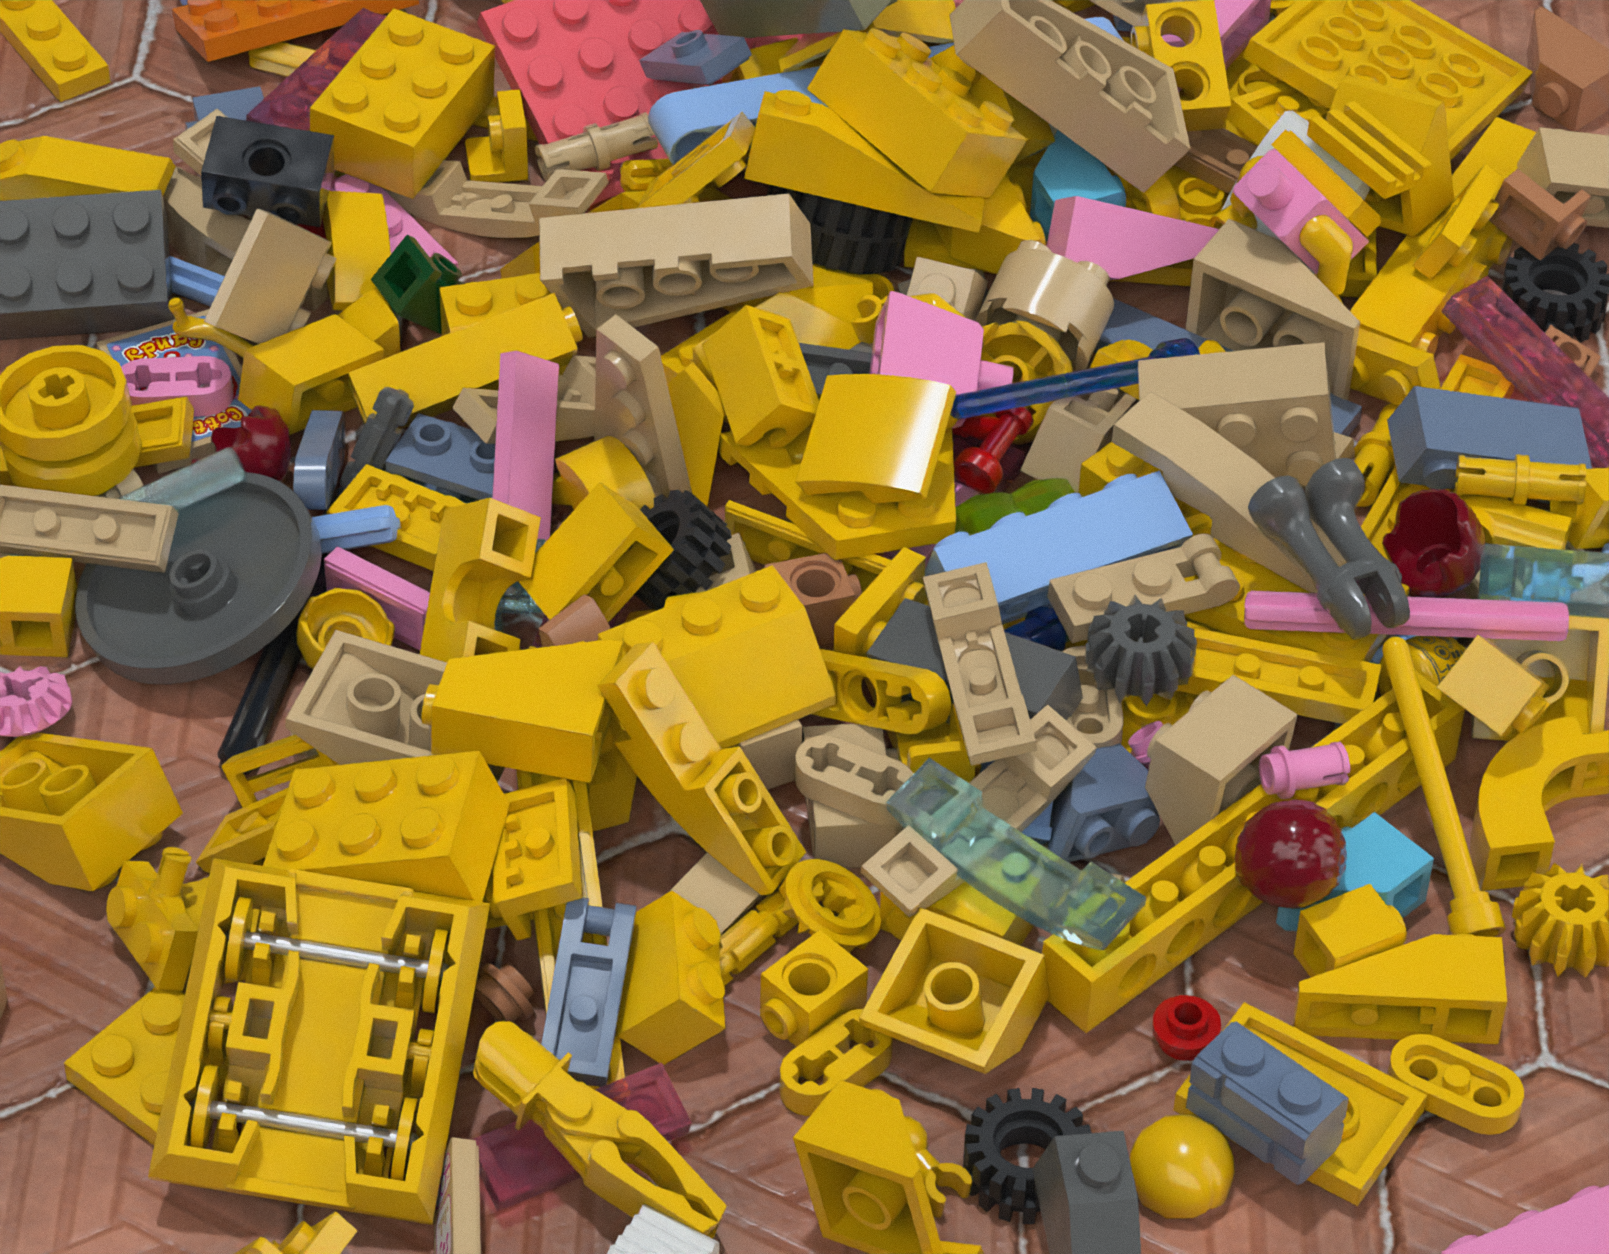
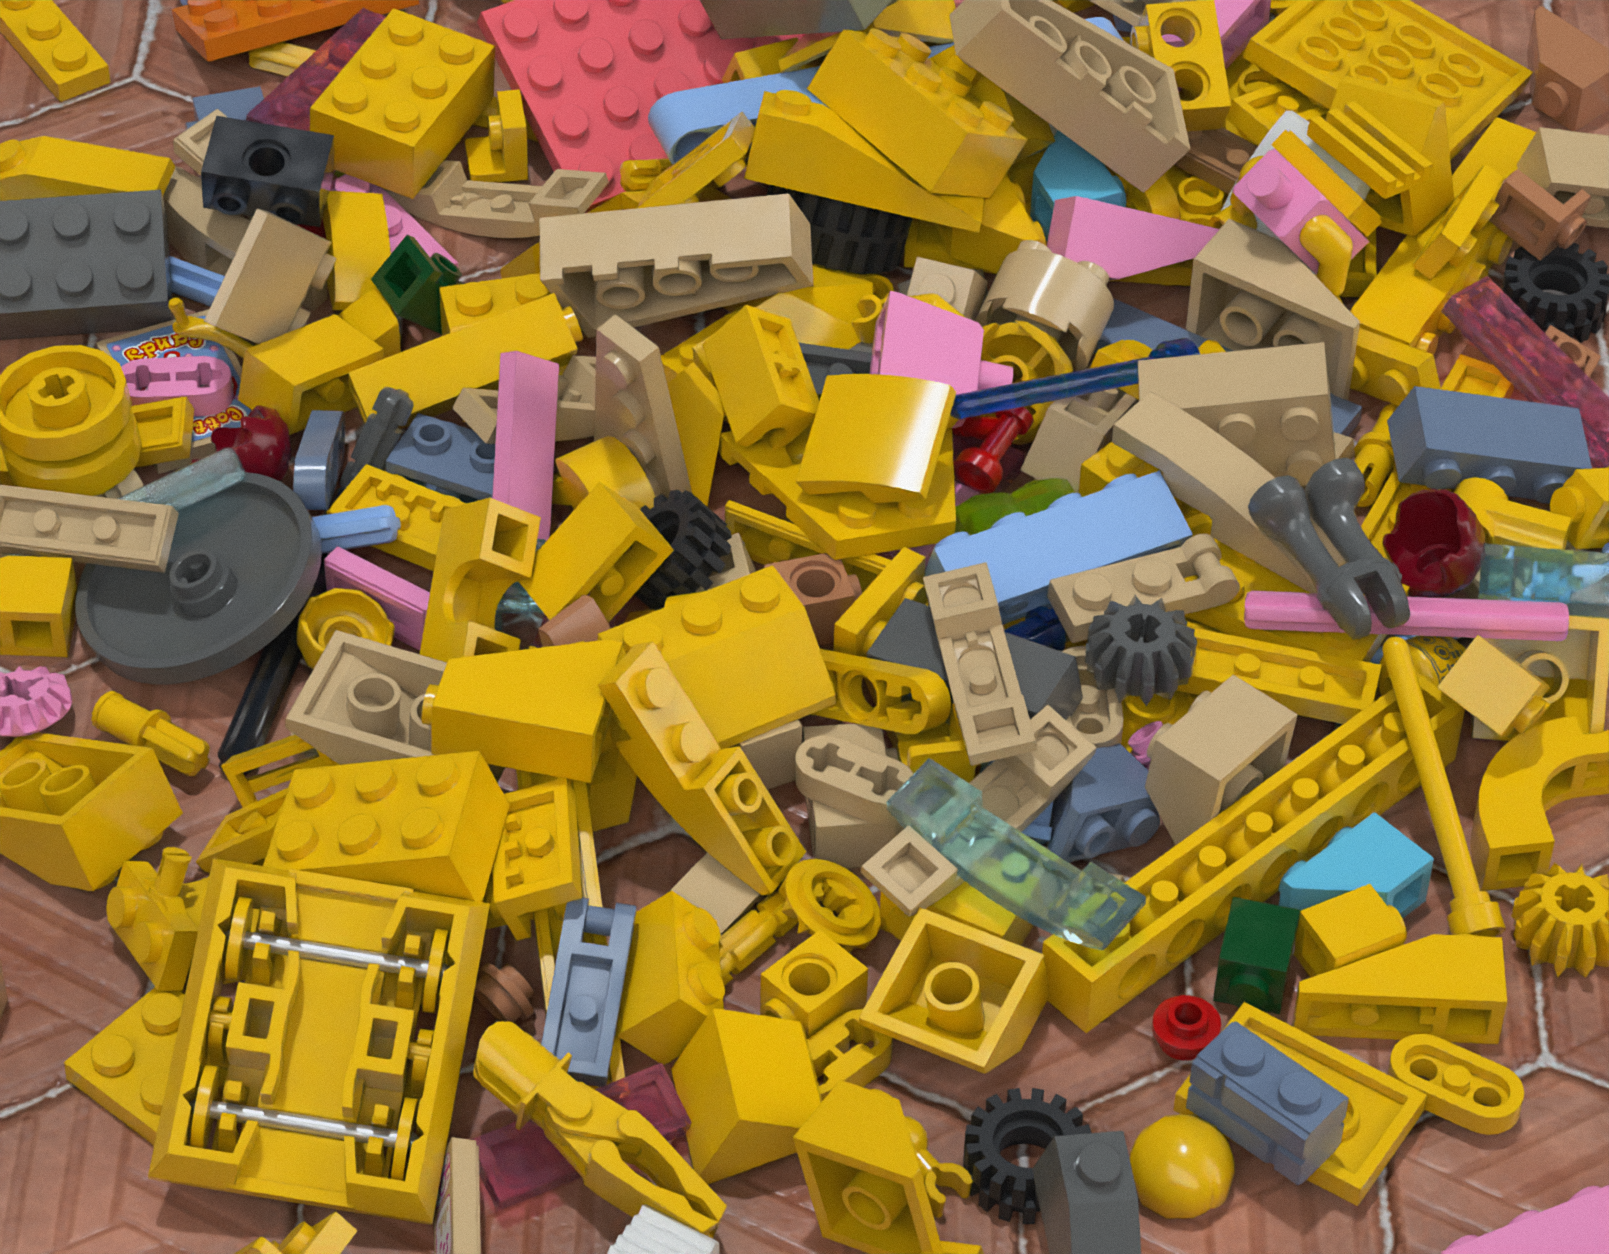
(153, 730): none -> yellow axle
(597, 146): tan pin -> none
(696, 58): sand blue plate -> none
(745, 1091): none -> yellow slope
(1256, 955): none -> dark green brick
(1291, 854): dark red hair -> none
(1306, 768): bright pink pin -> none
(1520, 479): yellow pin -> none

